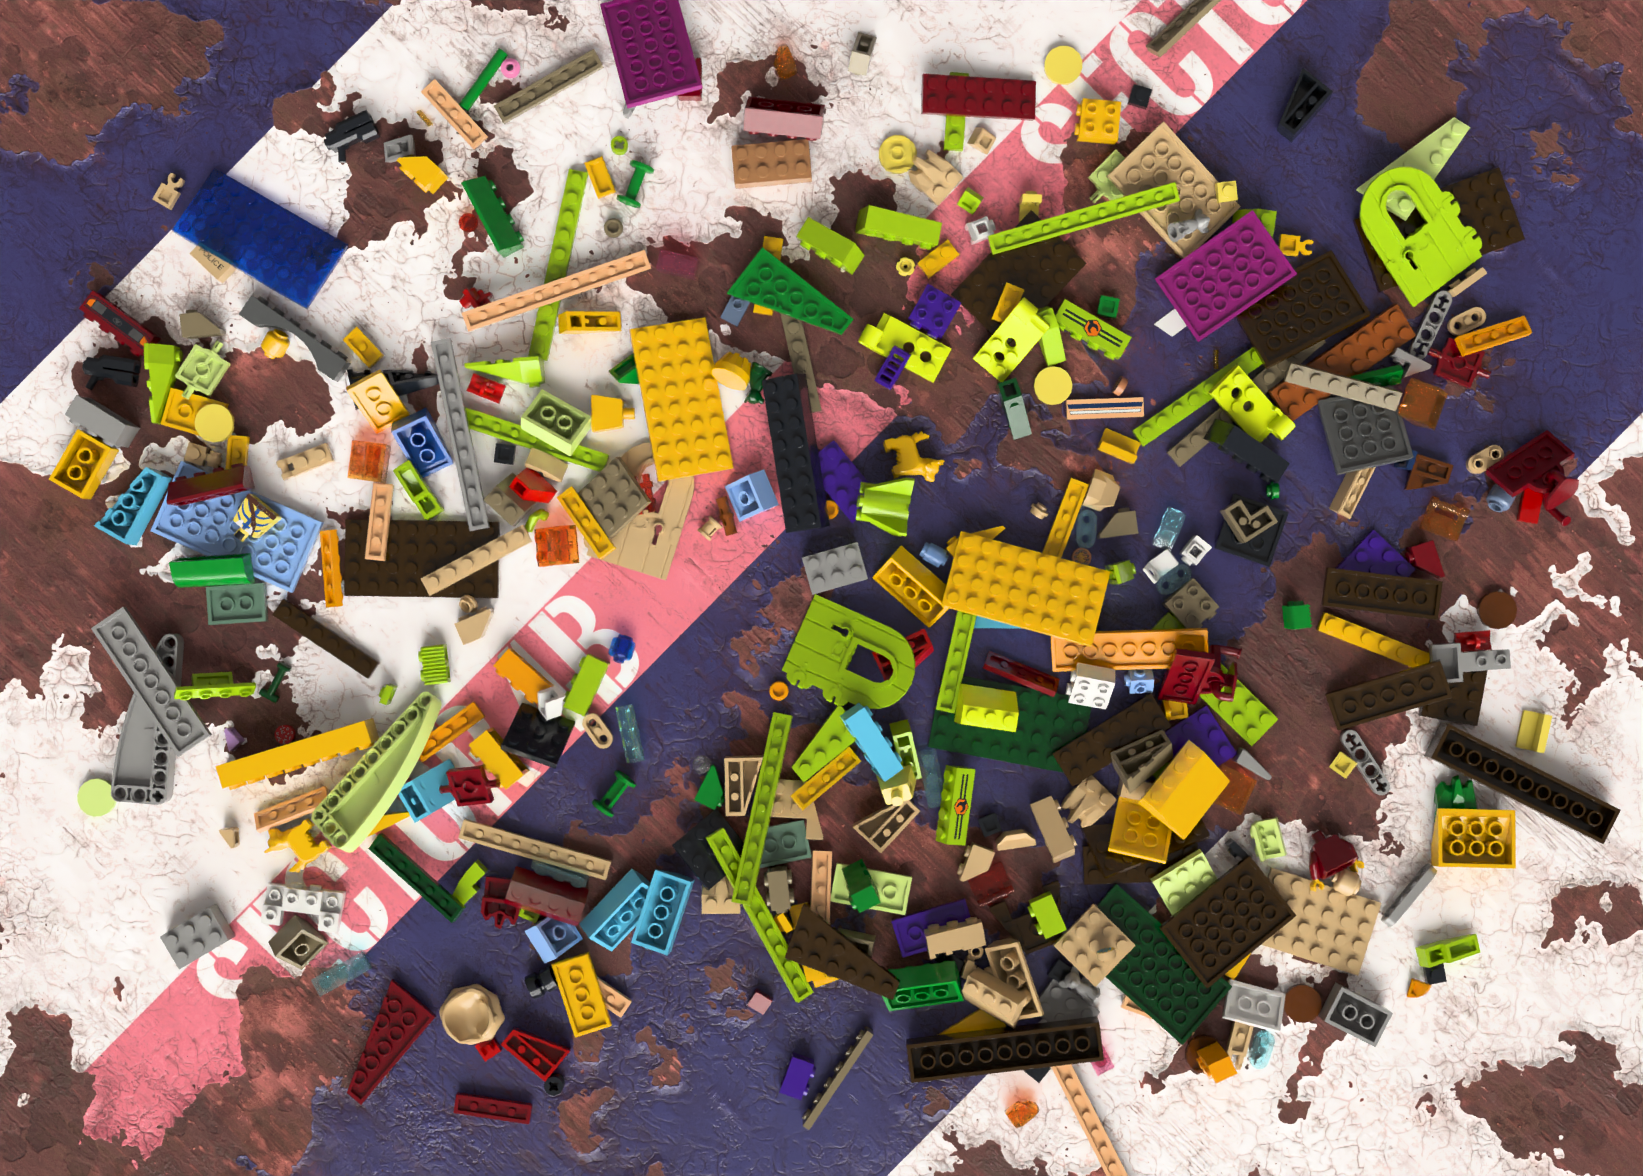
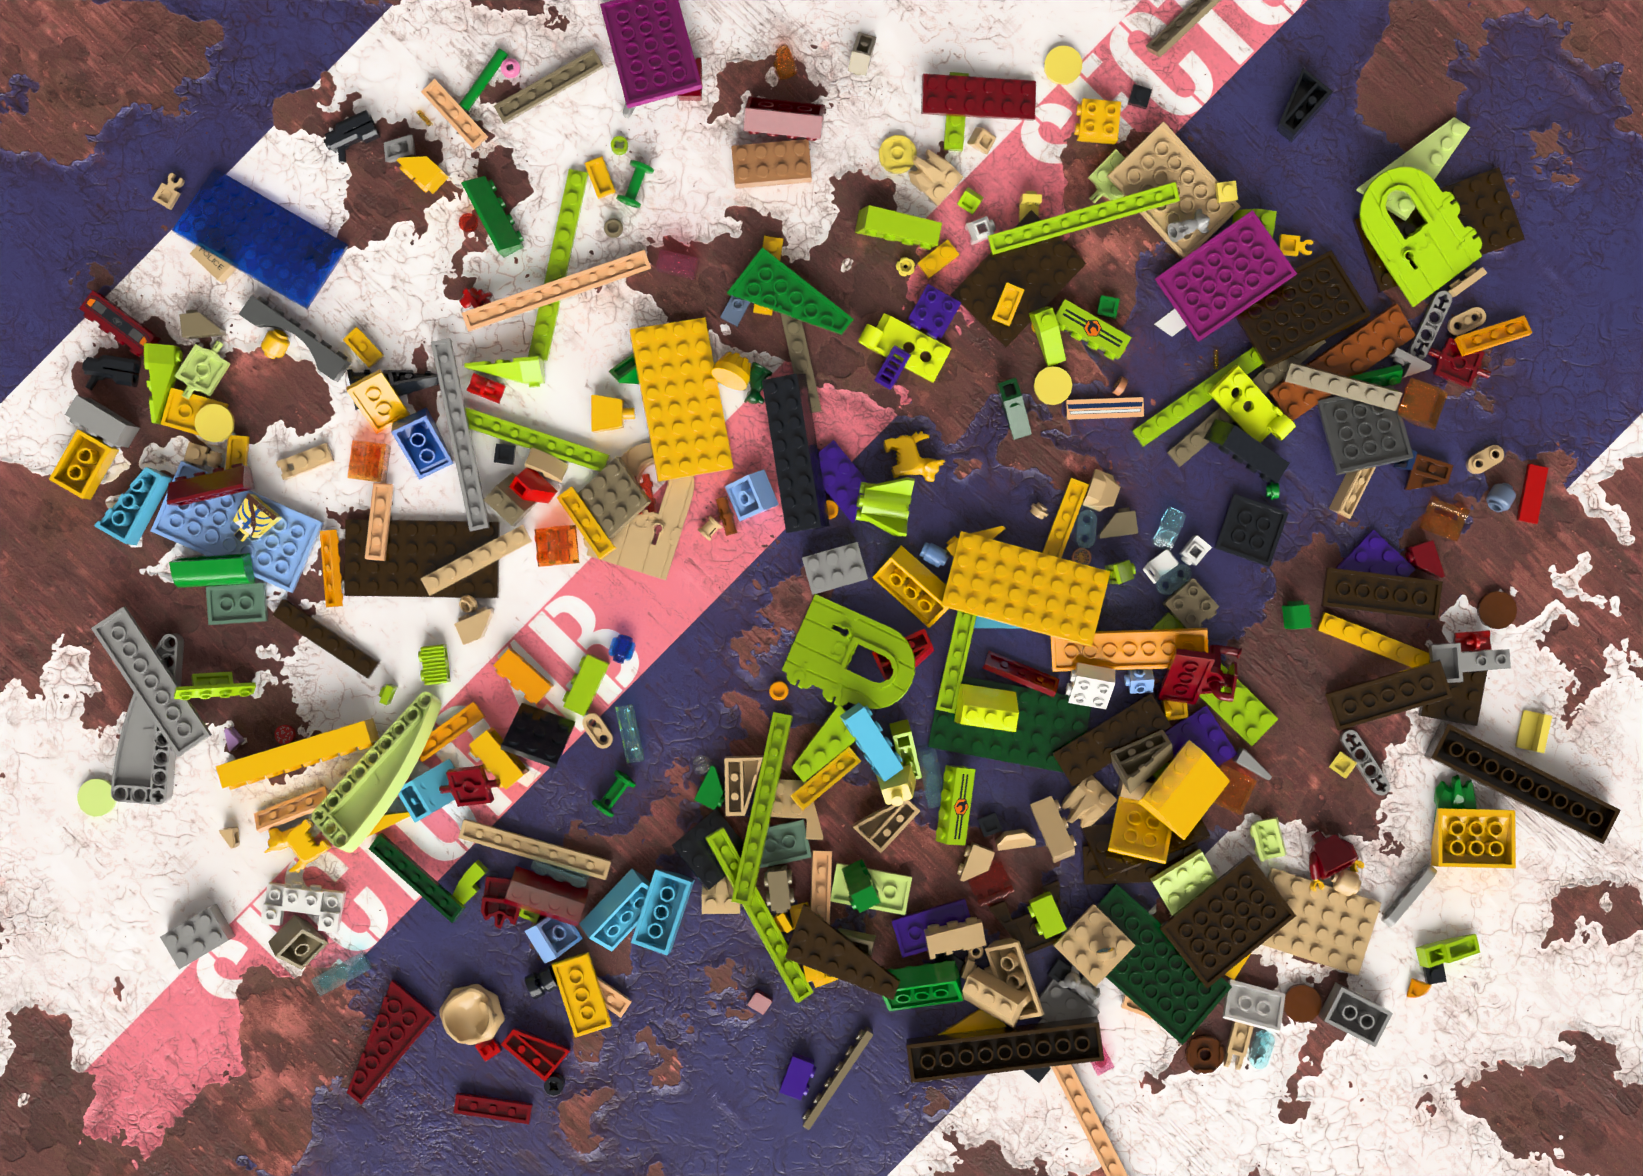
(270, 693): dark green piece -> none
(418, 490): lime slope -> none
(534, 517): lime arm -> none
(550, 702): white window -> none
(556, 422): yellowish green brick -> none
(588, 322): yellow slope -> none
(830, 245): lime wedge -> none
(1022, 1112): clear orange rock -> none
(1024, 328): neon yellow hinge -> none
(1119, 446): yellow panel -> none
(1215, 1062): light orange brick -> none
(1235, 850): black plate -> none
(1247, 525): dark tan brick -> none
(1539, 468): dark red plate -> none

